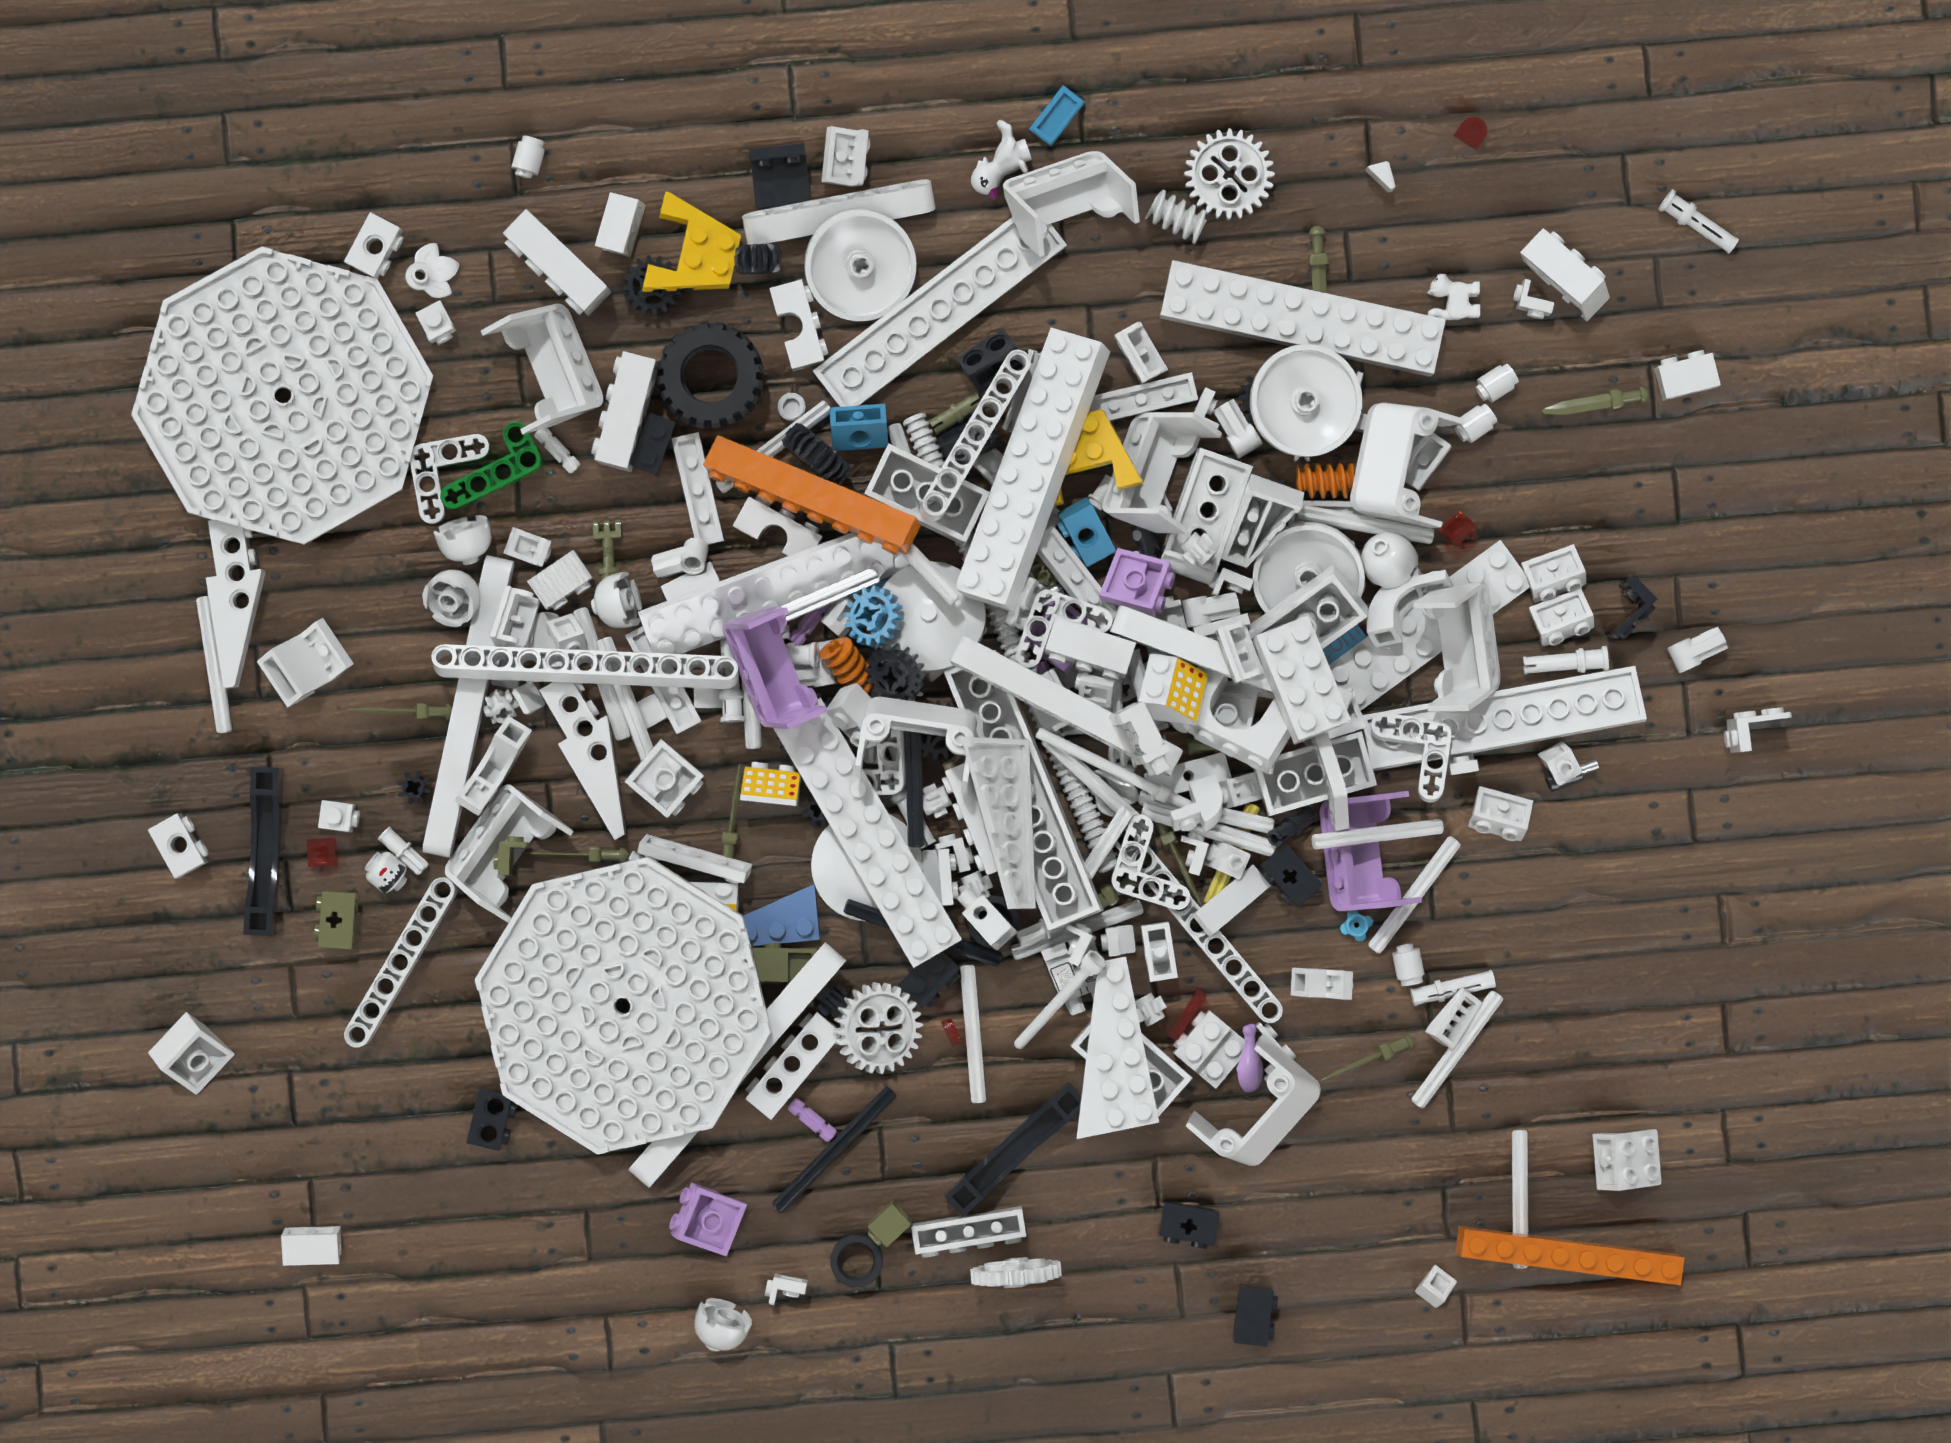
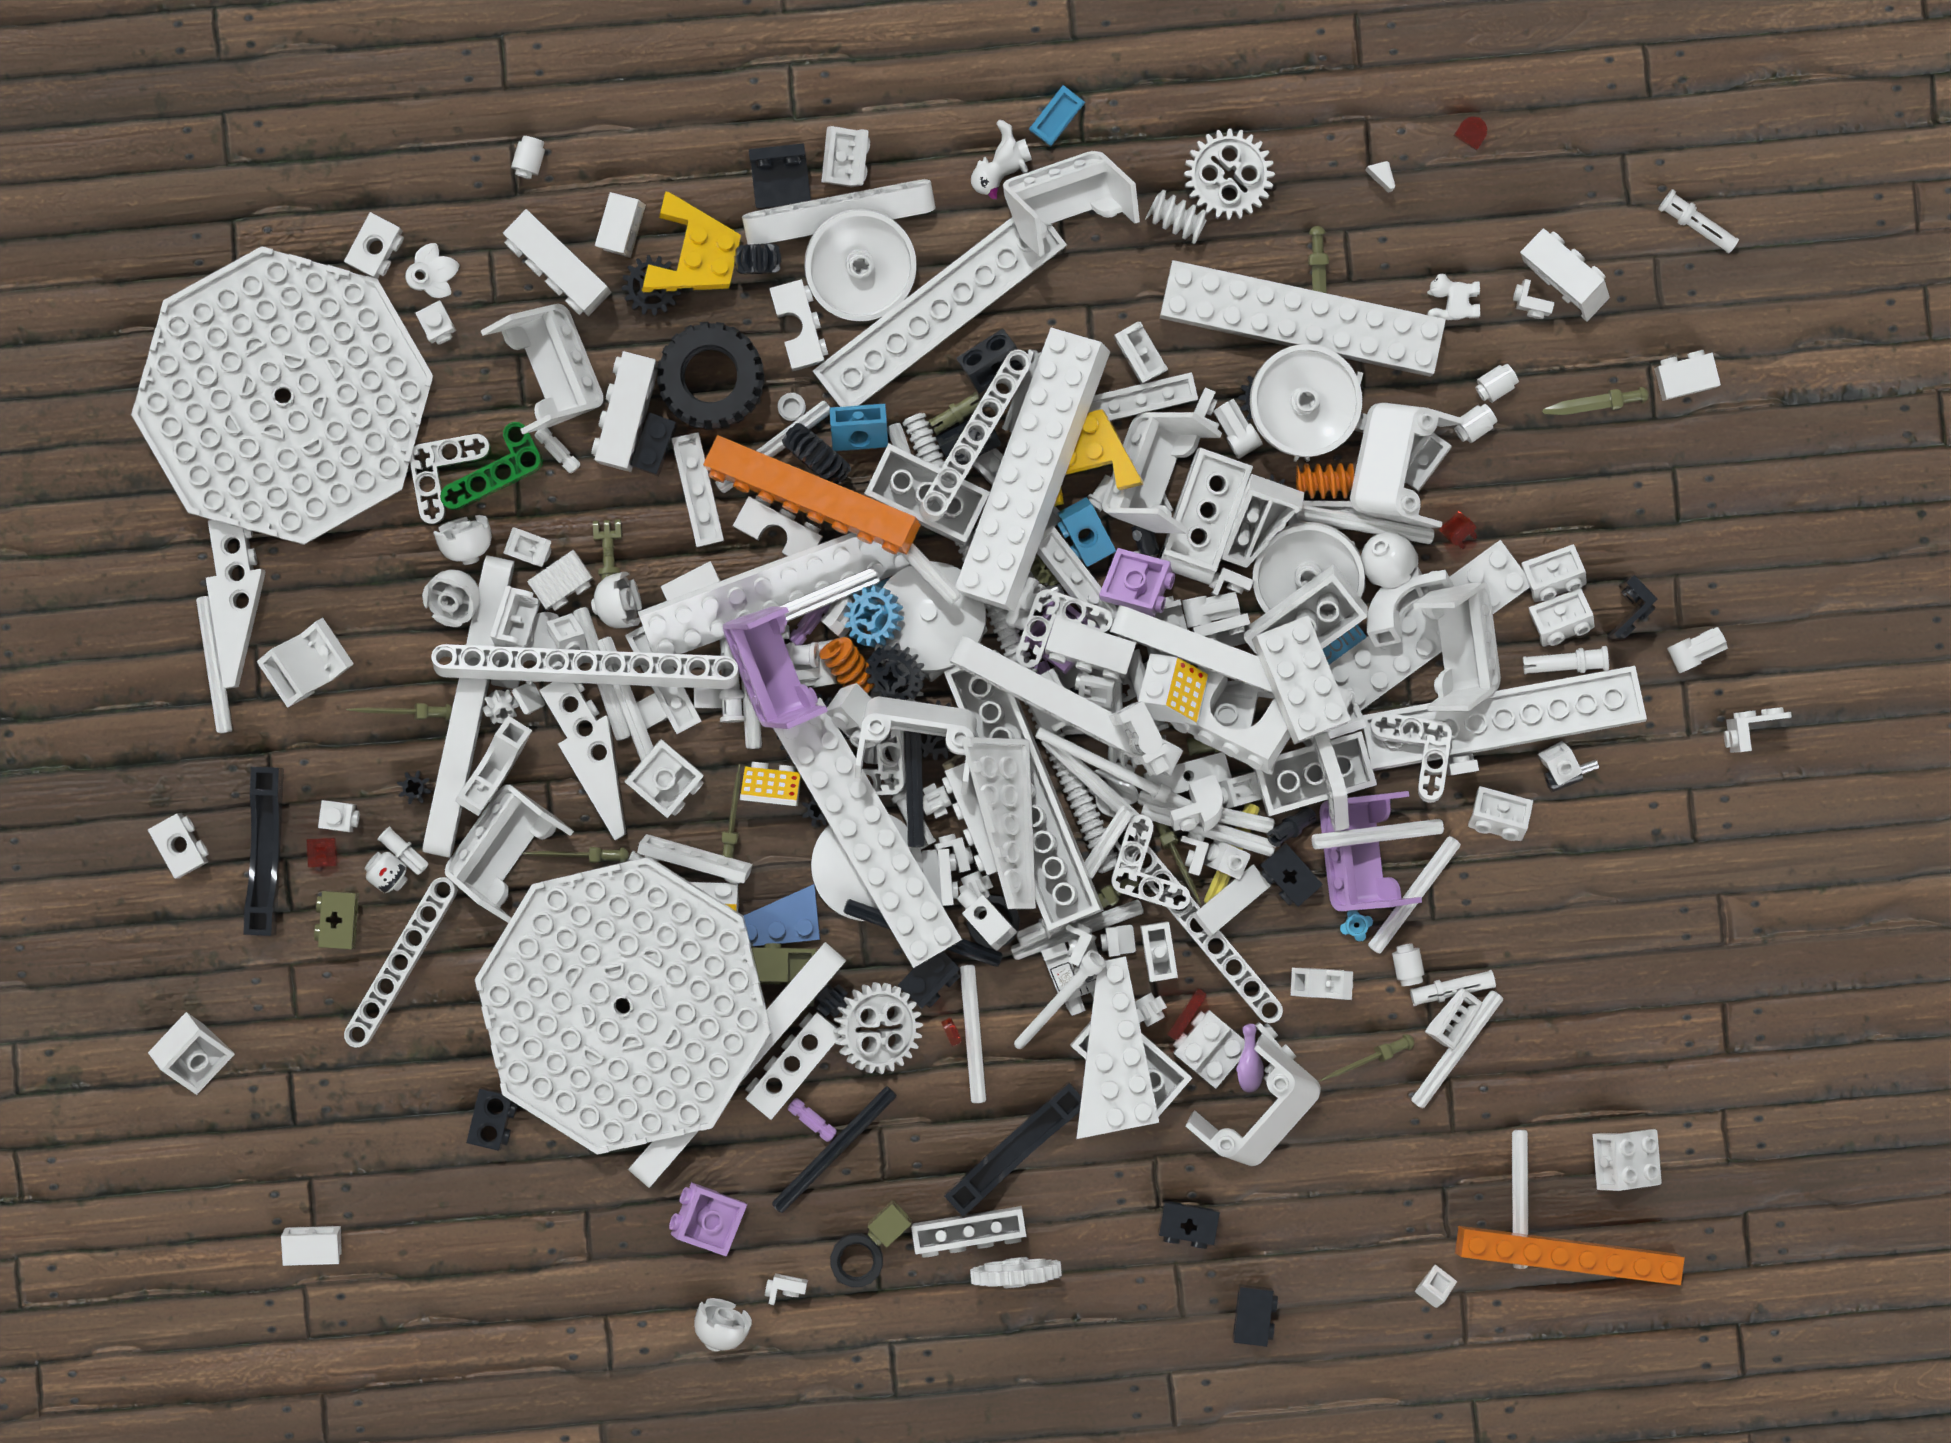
(504, 859): olive bracket -> none
(687, 559): white piece -> none
(1197, 549): white gear -> none
(1238, 651): white hinge -> none

